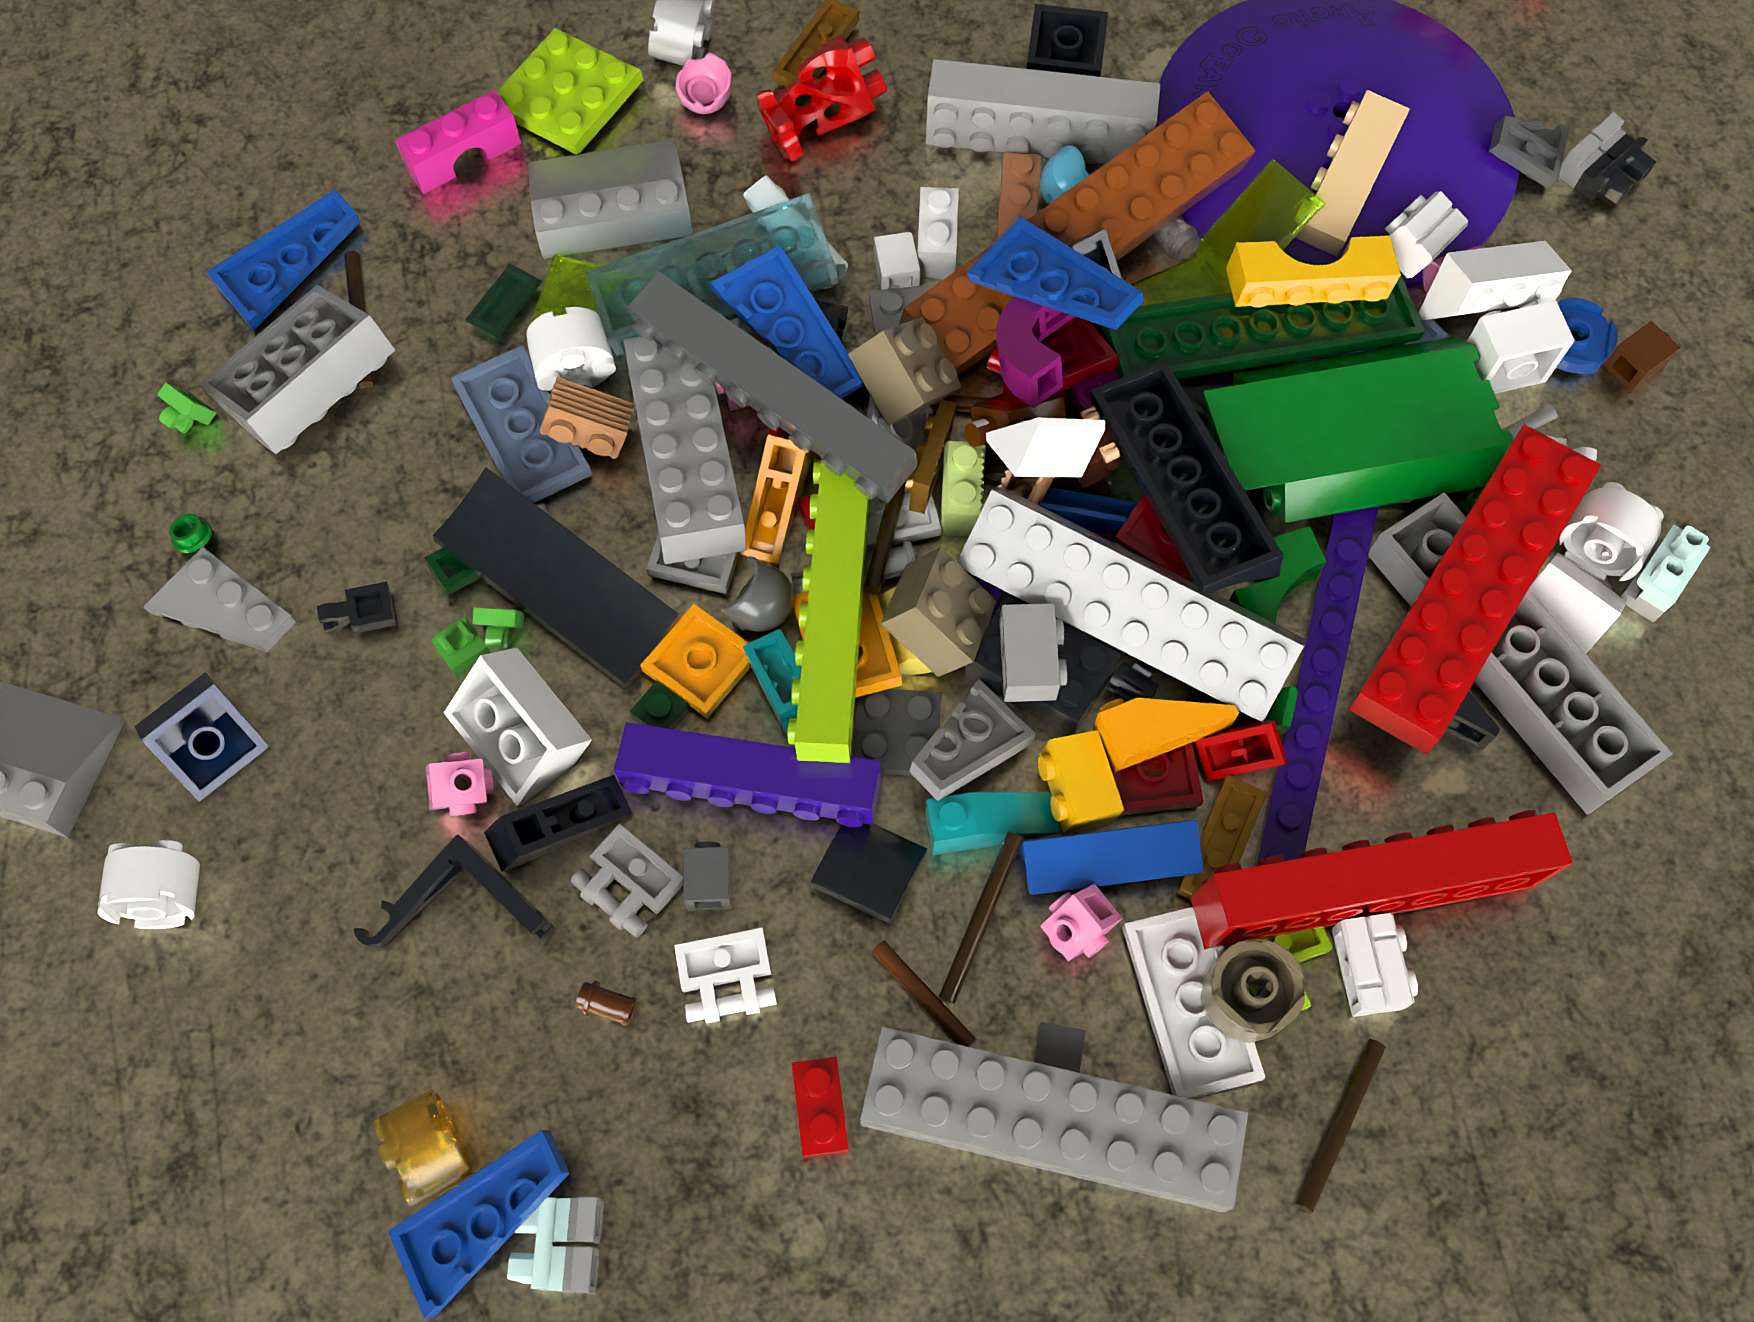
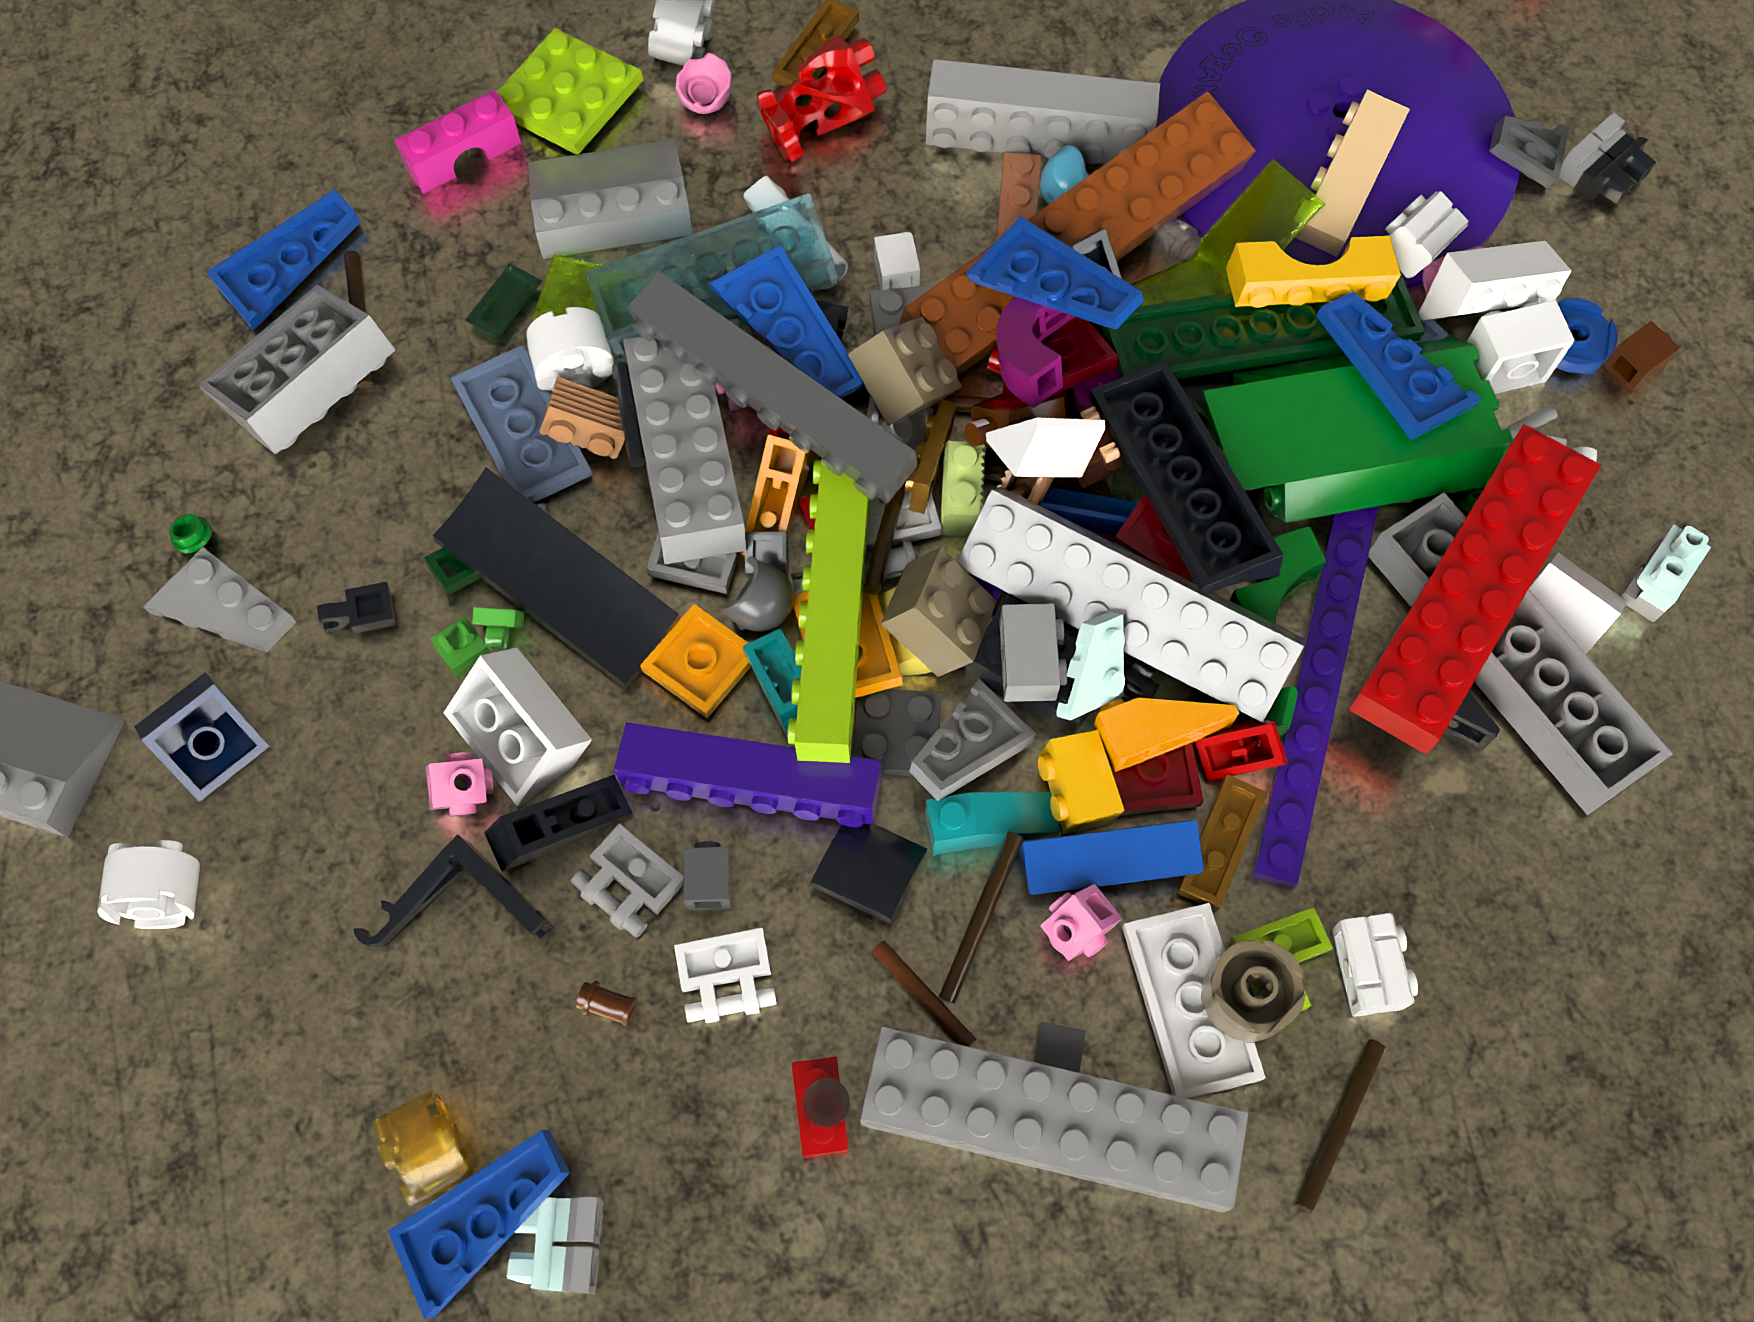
(183, 408): bright green tile -> none
(628, 414): none -> black bar
(660, 708): dark green plate -> none
(767, 547): none -> tile
(826, 1103): none -> clear smoke tile
(937, 232): white brick -> none
(1067, 40): black brick -> none
(1096, 666): none -> light aqua wing
(1379, 878): red brick -> none
(1403, 380): none -> blue wing
(1611, 532): white brick -> none

